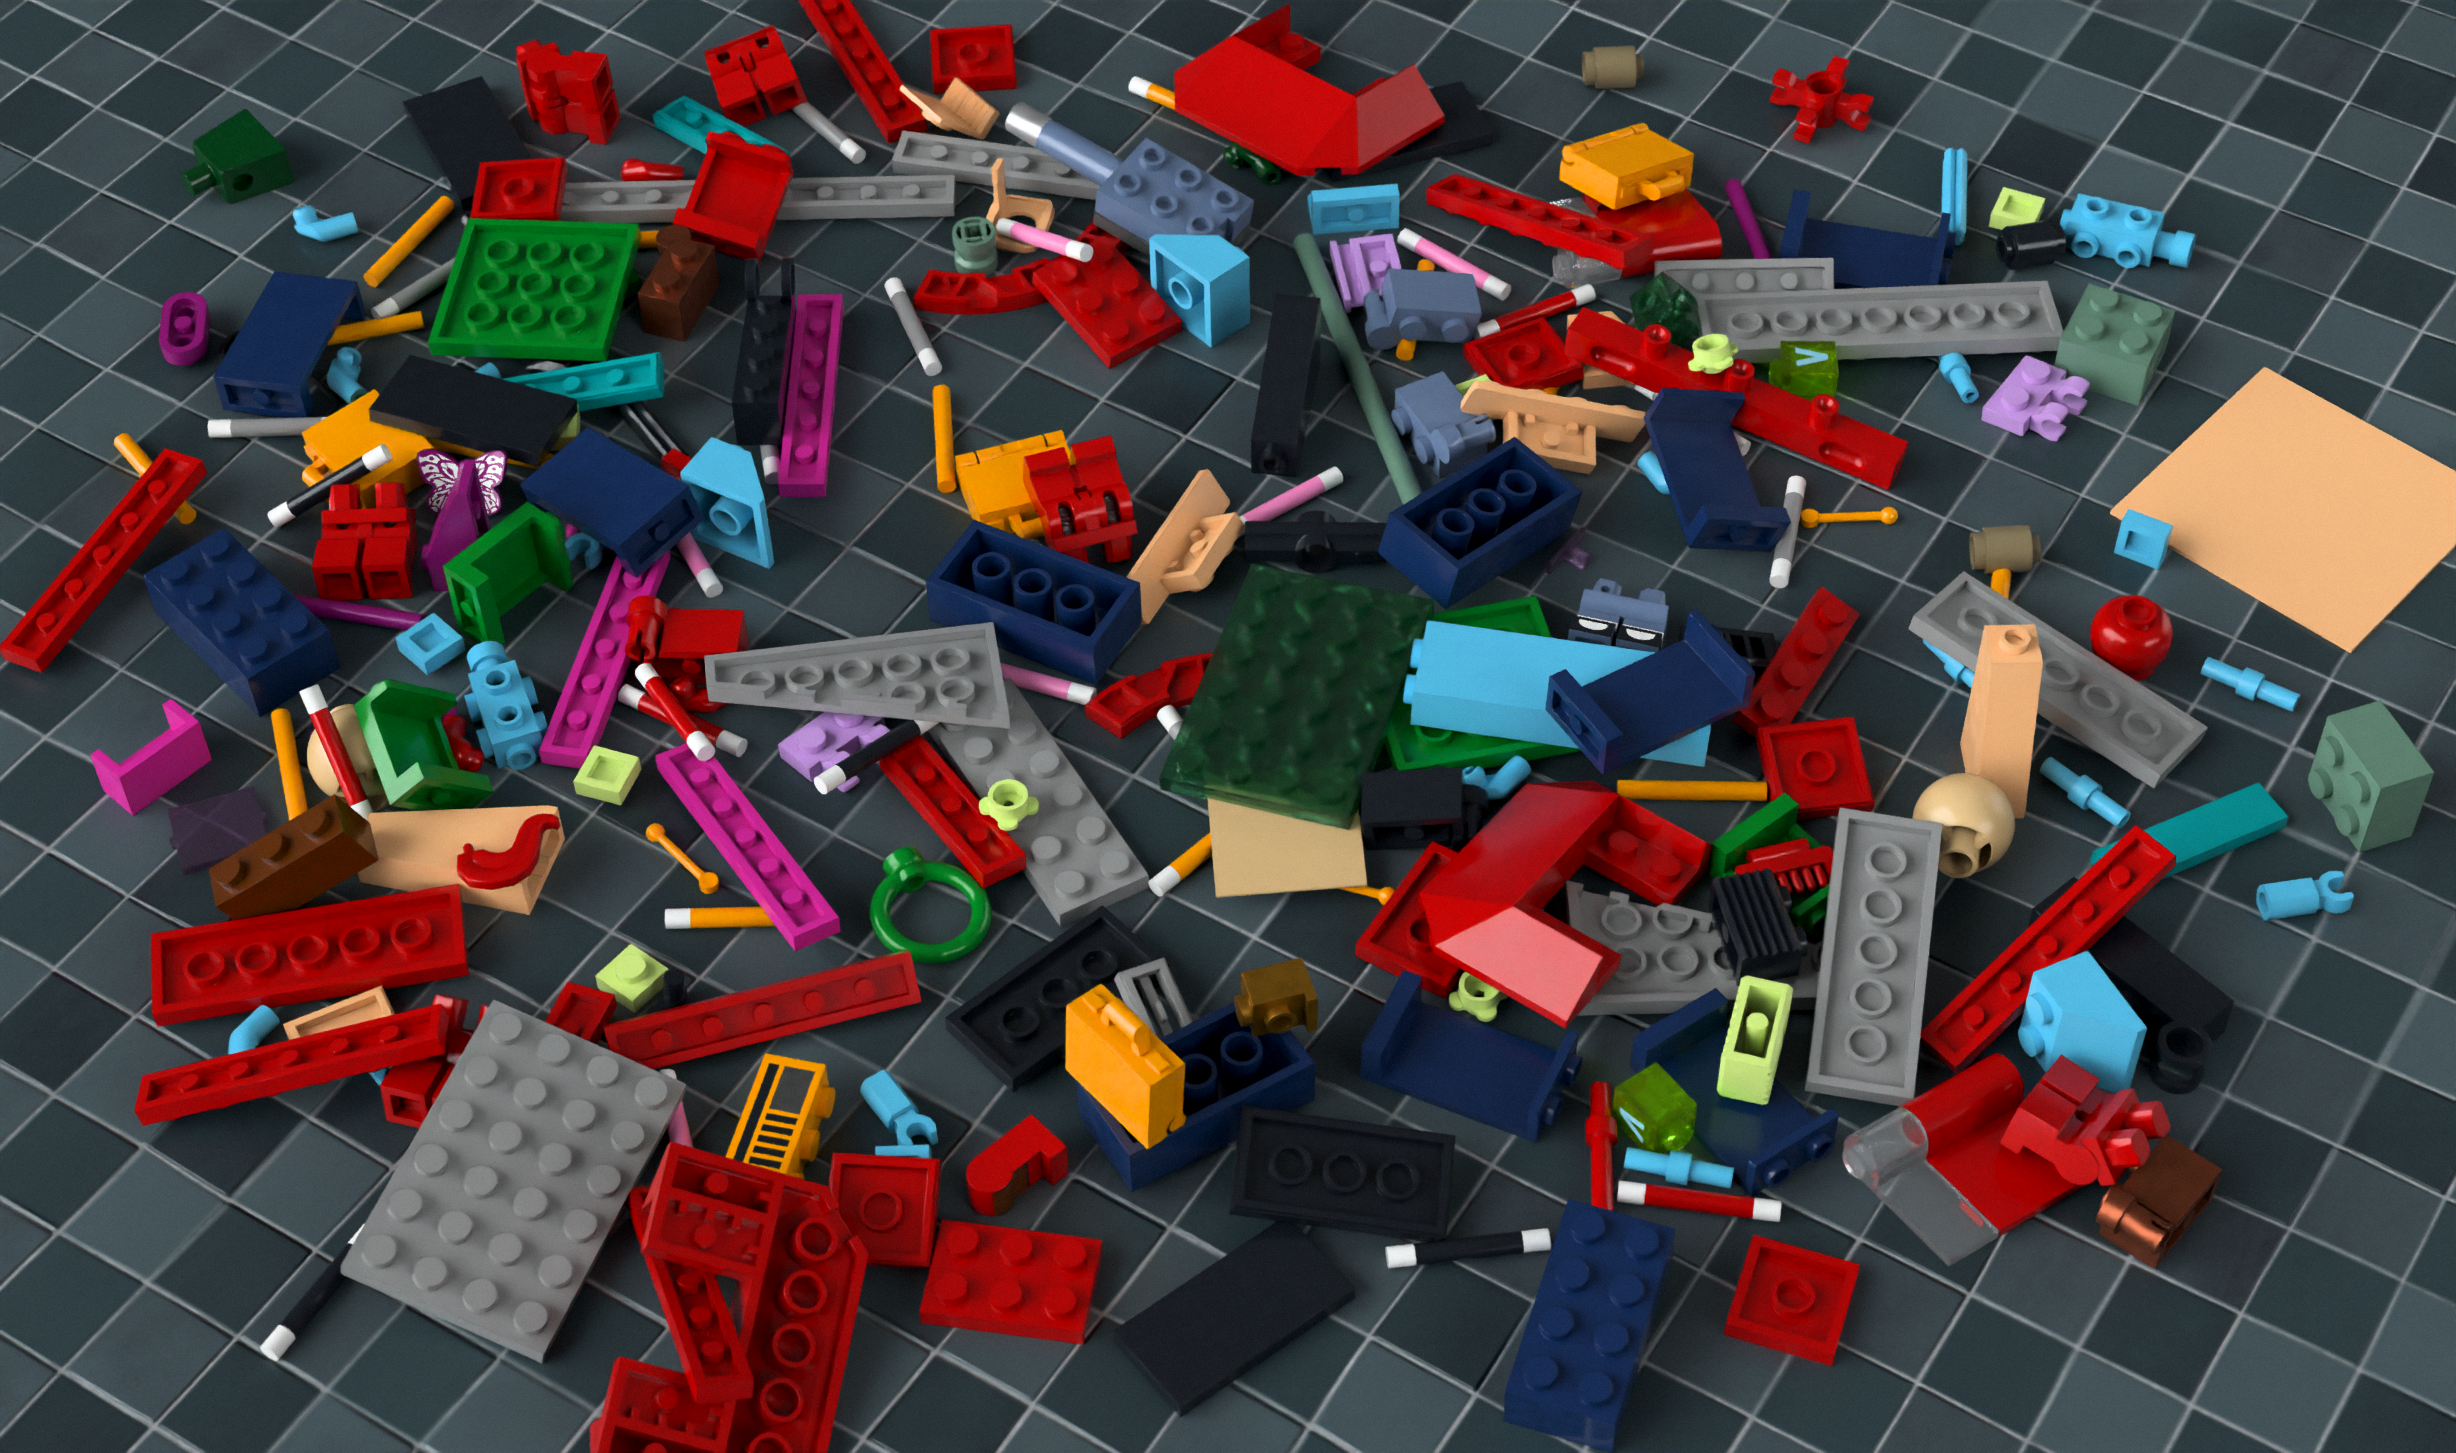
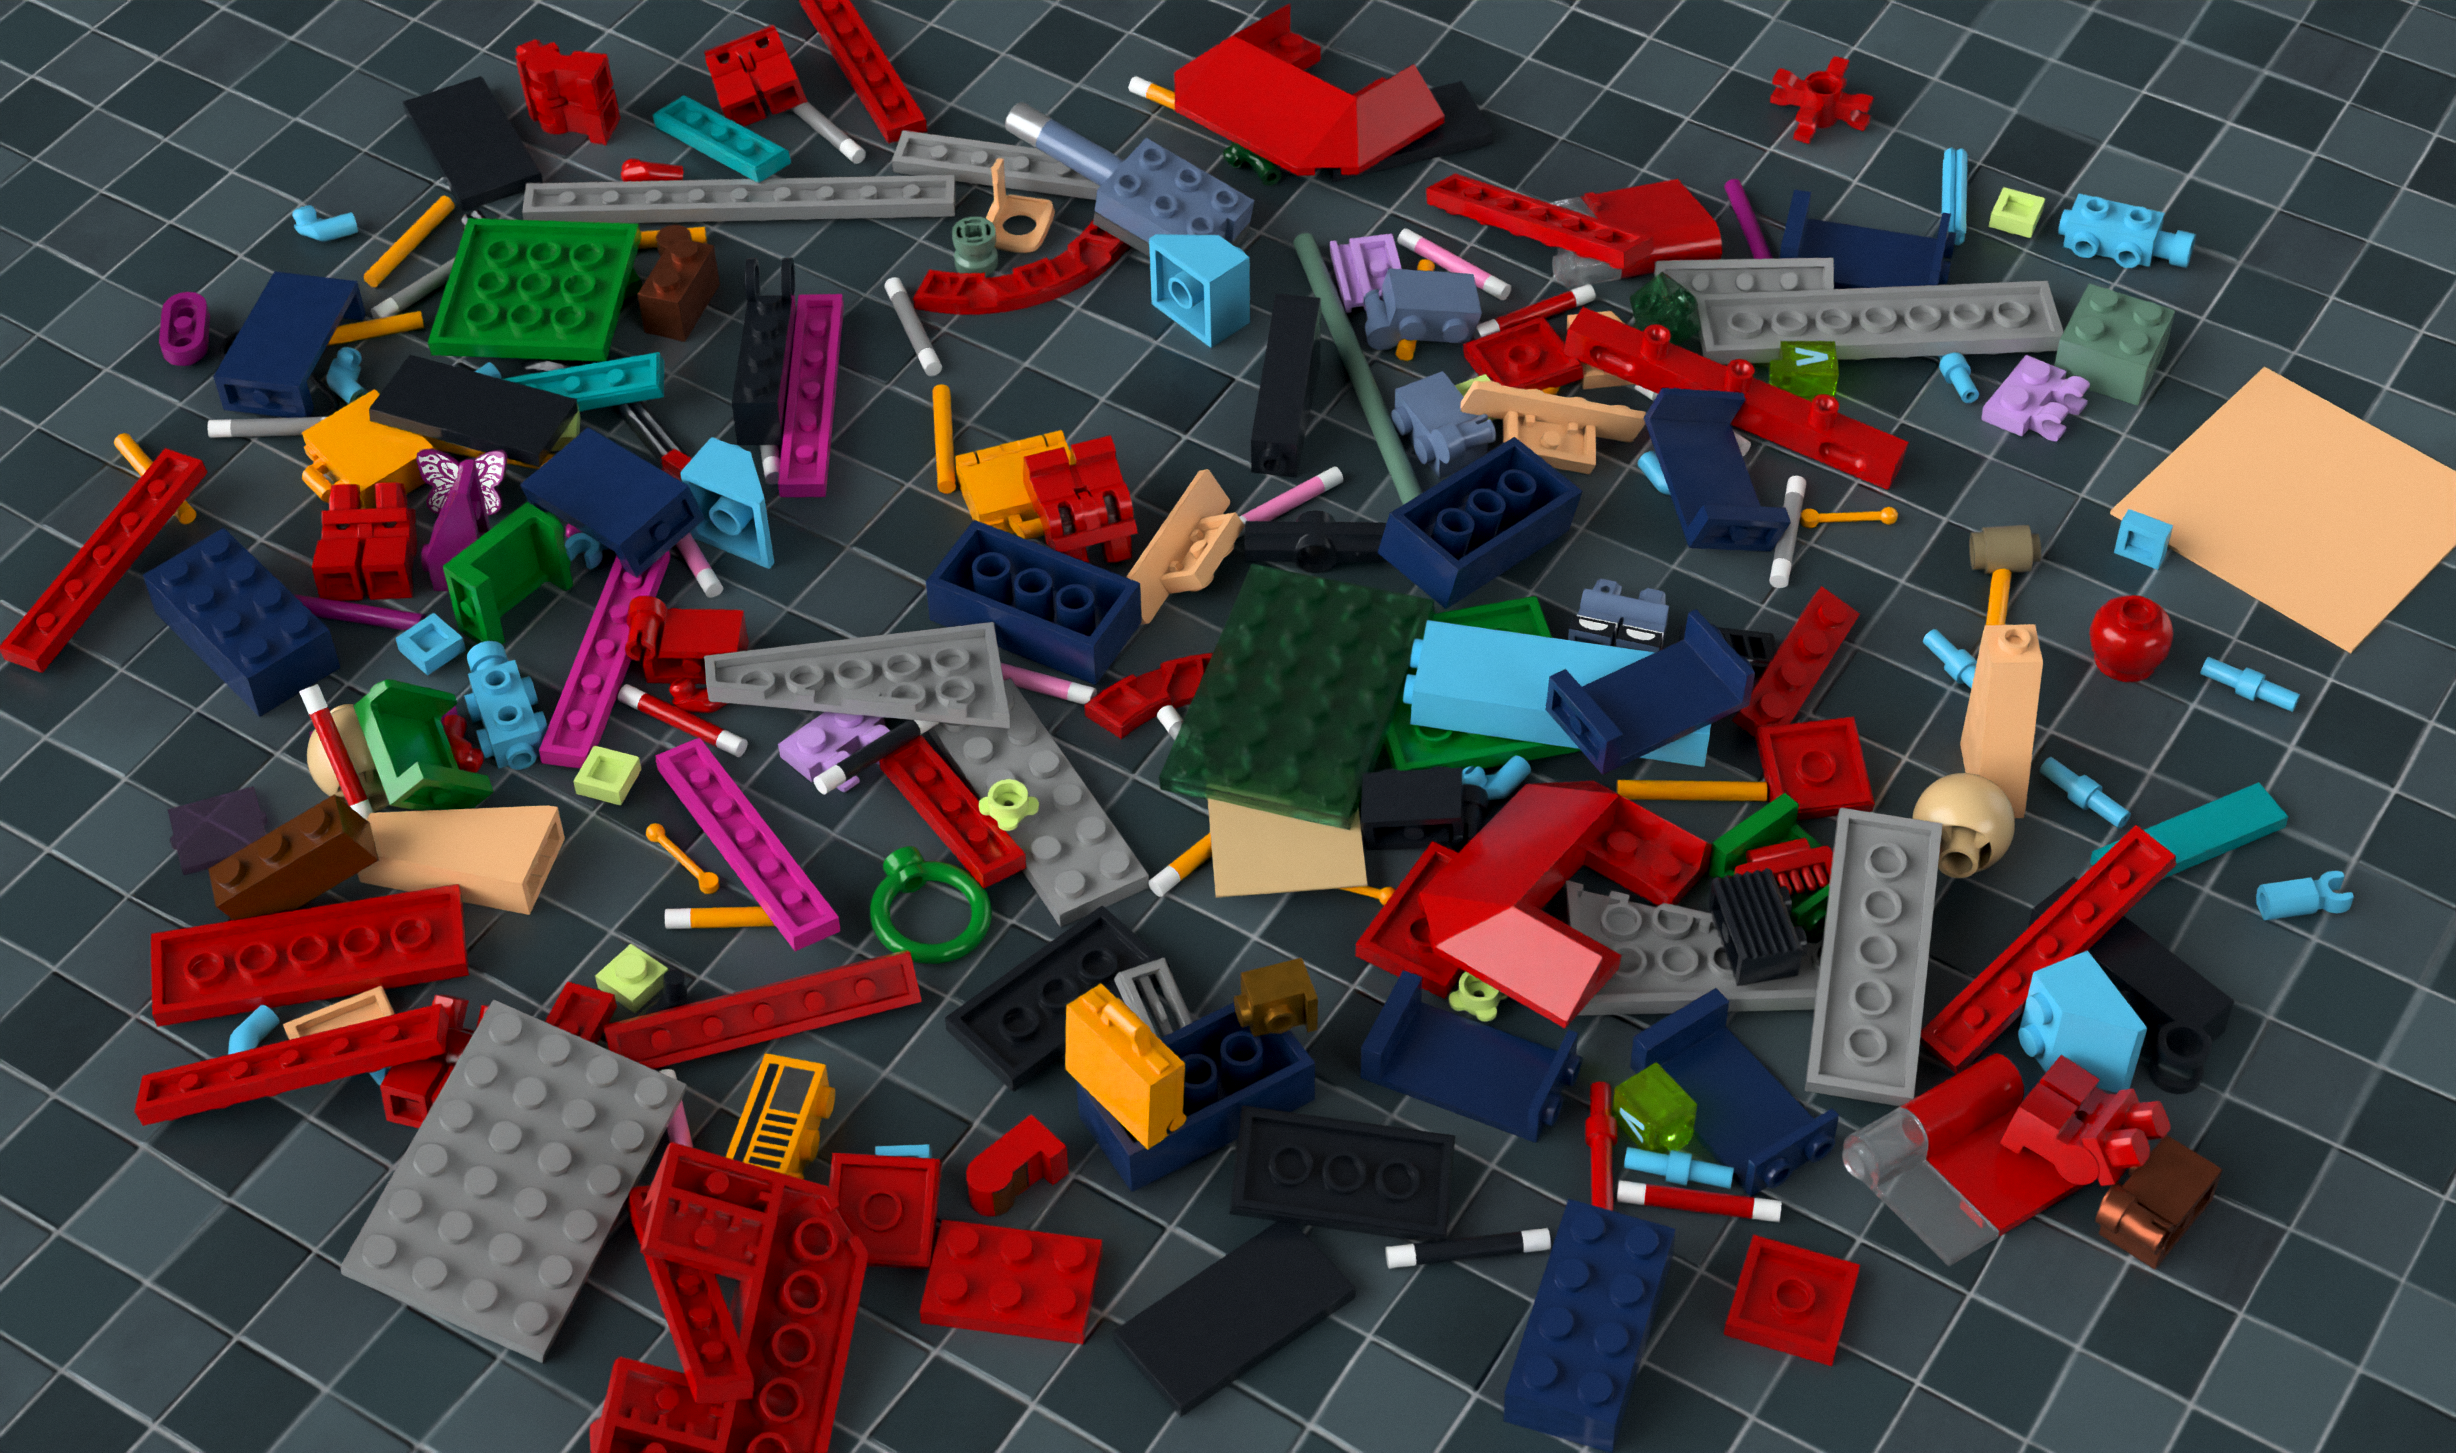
(157, 765): dark pink panel -> none
(238, 160): dark green torso -> none
(289, 762): light orange bar -> none
(307, 1306): black bar -> none
(322, 489): black bar -> none
(505, 869): red piece -> none
(520, 189): red tile -> none
(675, 712): red bar -> none
(737, 195): red panel -> none
(896, 1109): medium azure bar -> none
(958, 109): light nougat piece -> none
(975, 55): red tile -> none
(1044, 239): bar -> none
(1107, 303): red plate -> none
(1354, 209): medium azure panel -> none
(1571, 553): clear purple piece -> none
(1612, 67): dark tan brick -> none
(1627, 166): light orange piece -> none
(1712, 354): yellowish green plate -> none
(1754, 1040): yellowish green brick -> none
(2031, 244): black brick -> none
(2076, 686): light grey plate -> none
(2369, 776): sand green brick -> none

